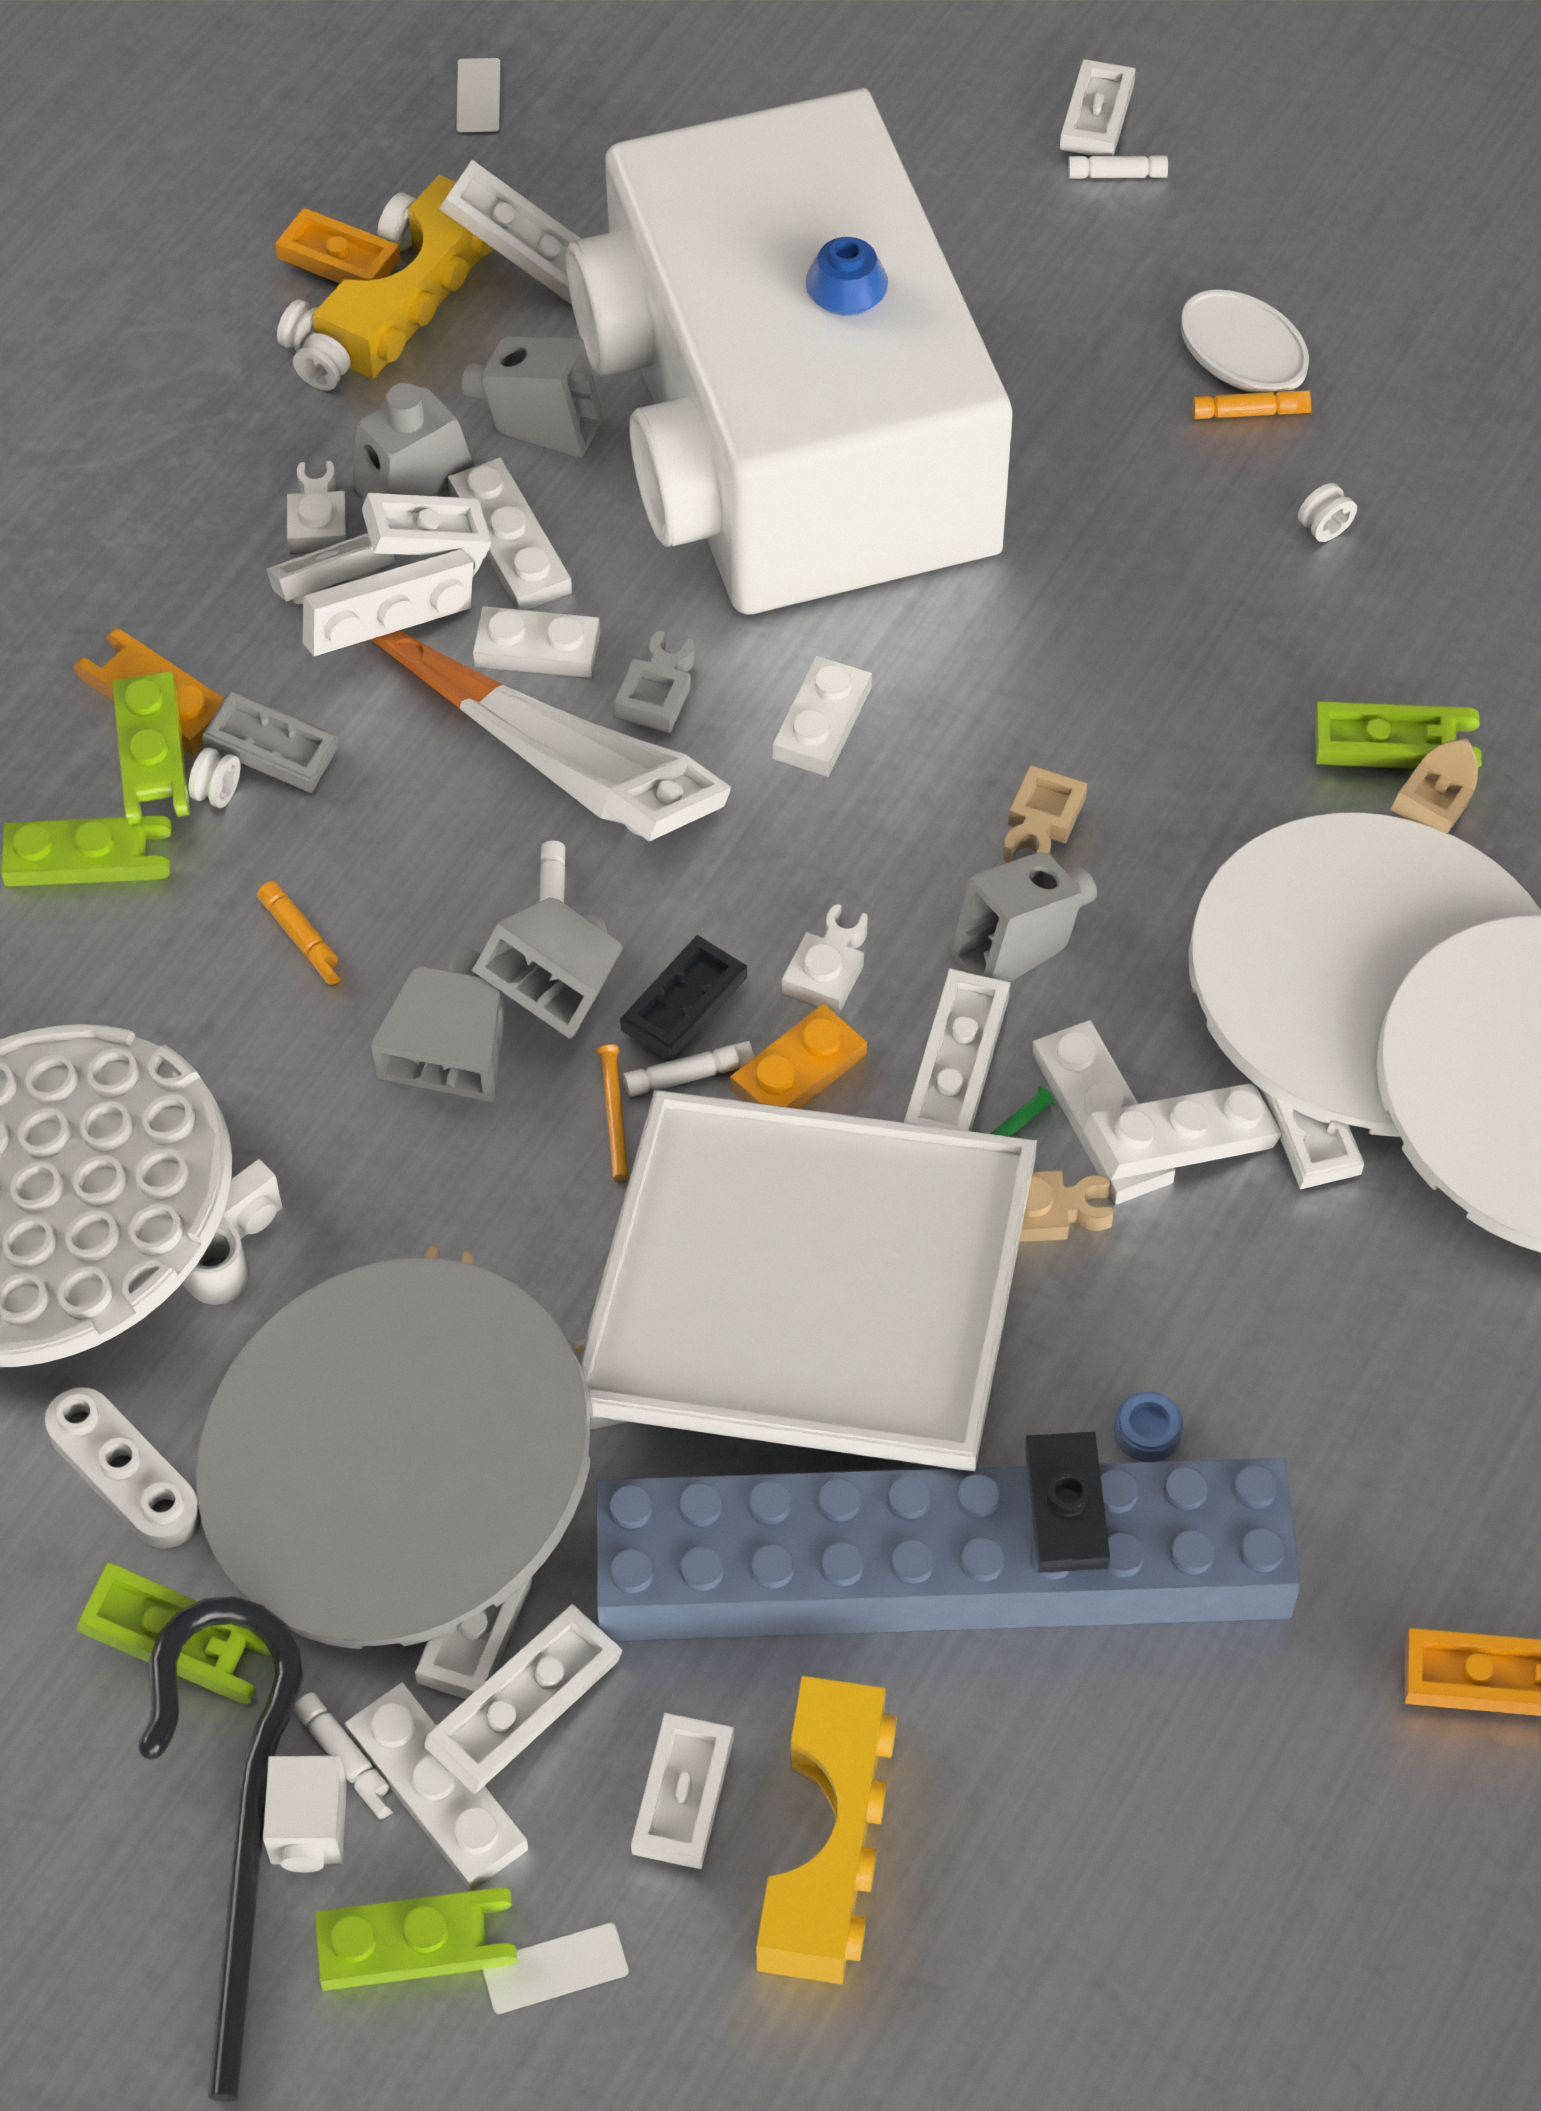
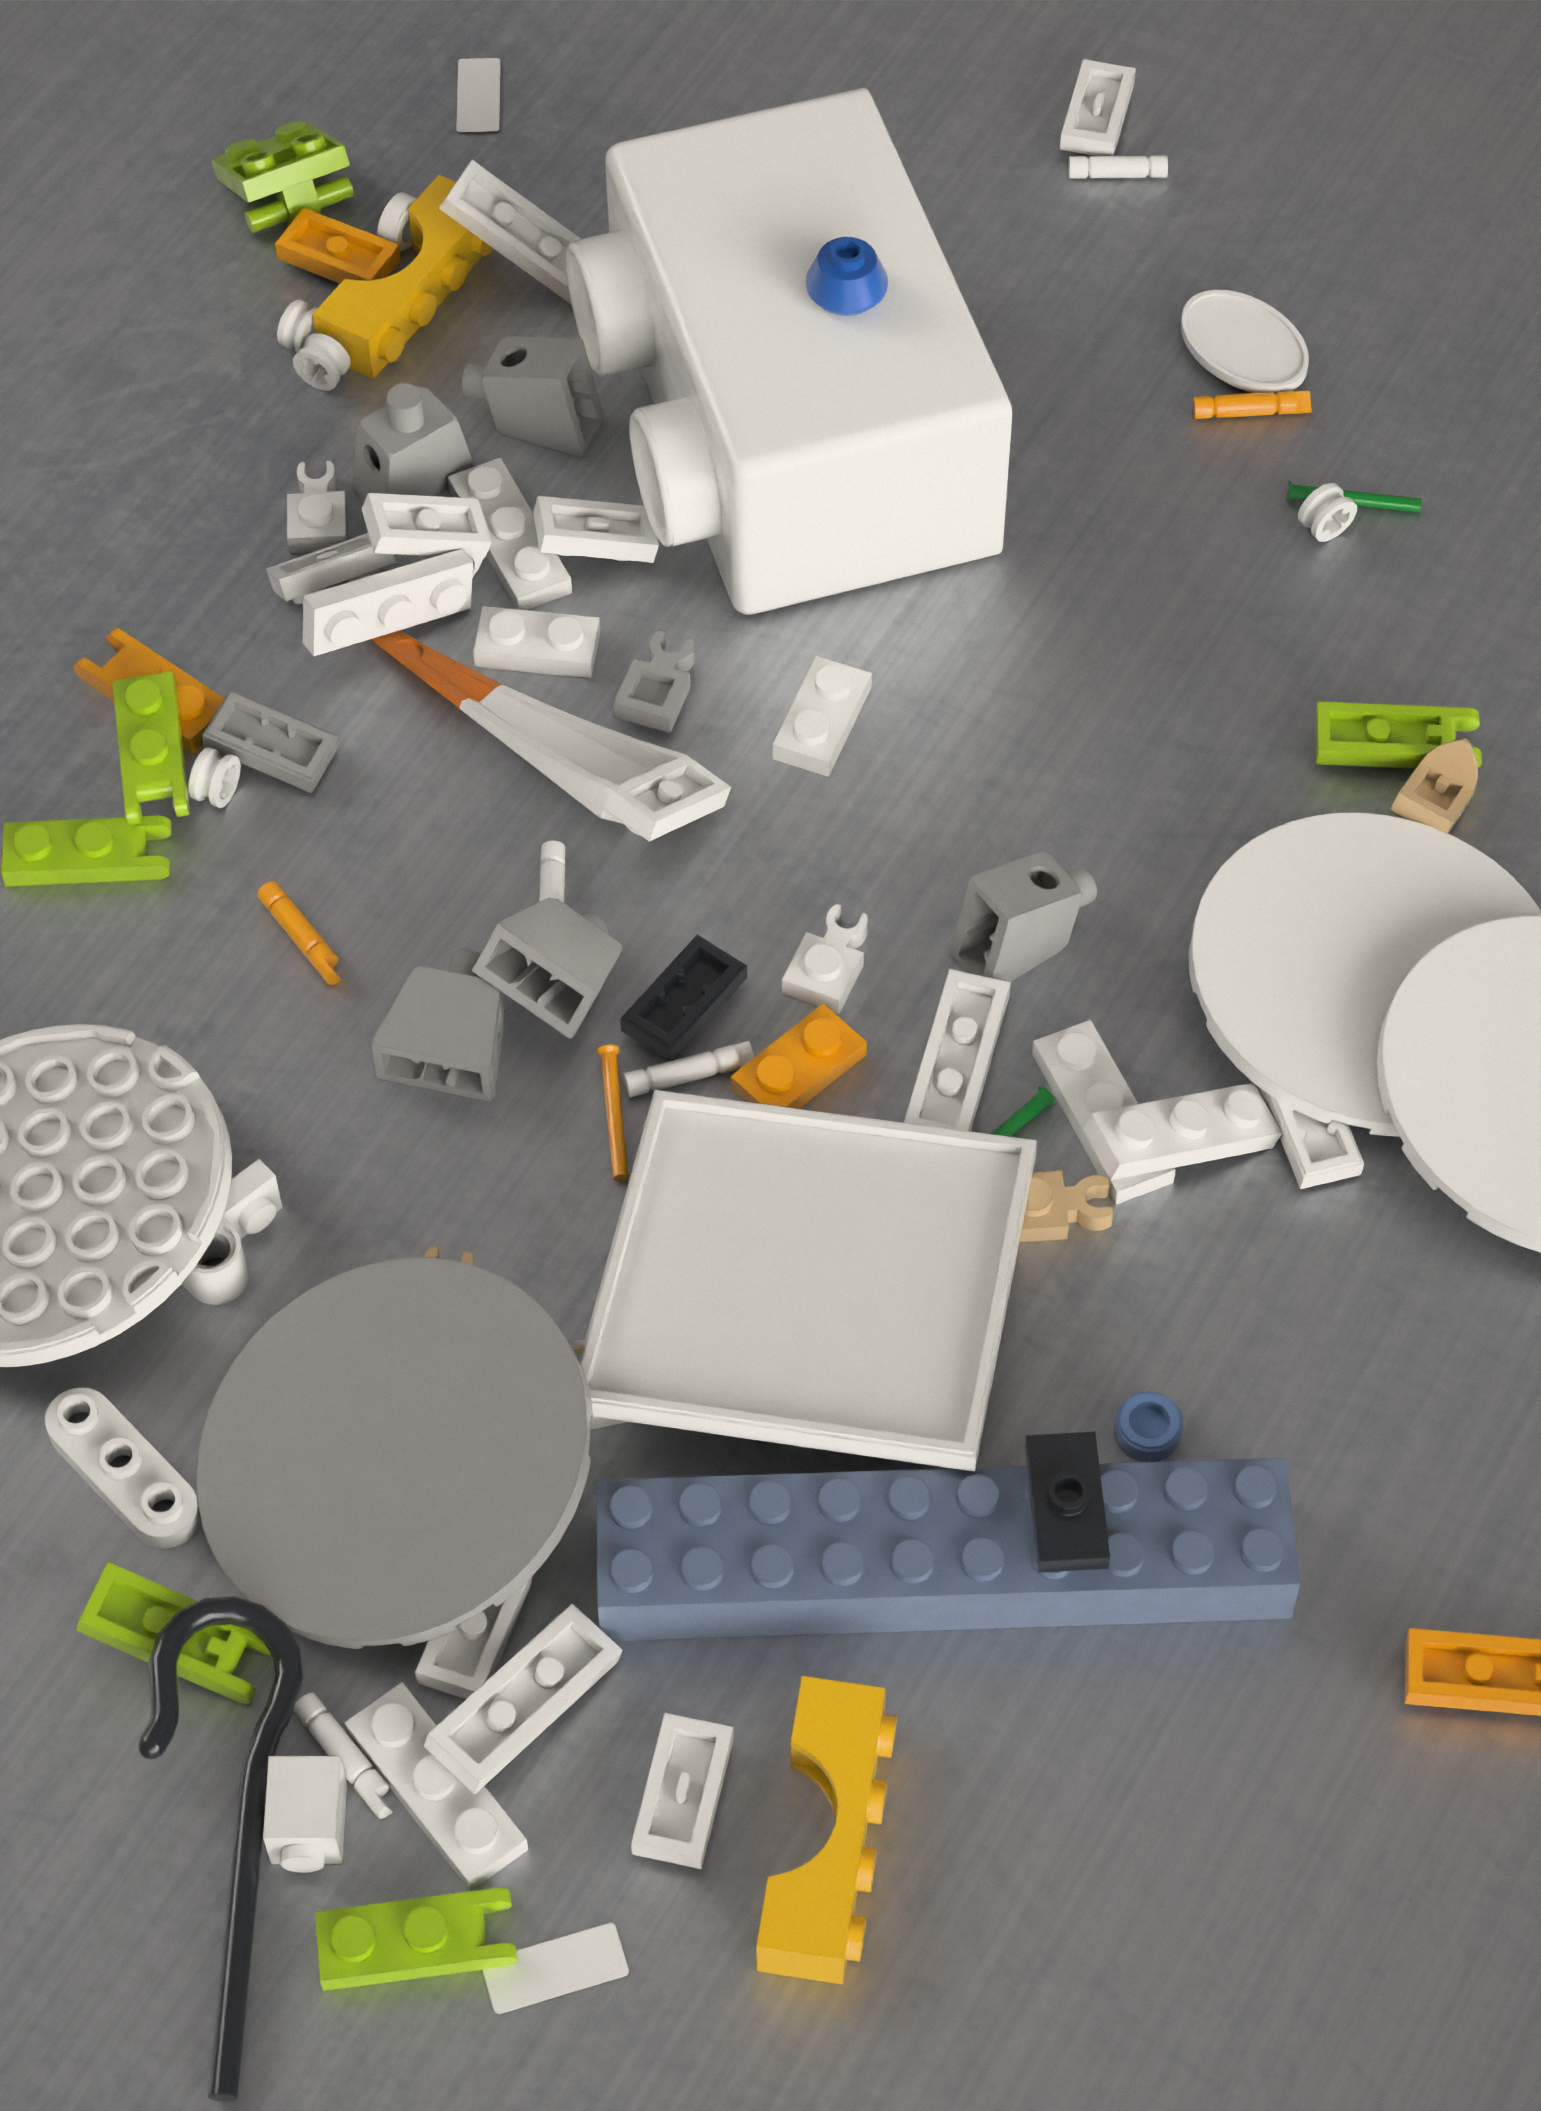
(287, 168): none -> lime plate
(594, 529): none -> white plate
(1043, 811): tan plate -> none
(1362, 498): none -> green piece

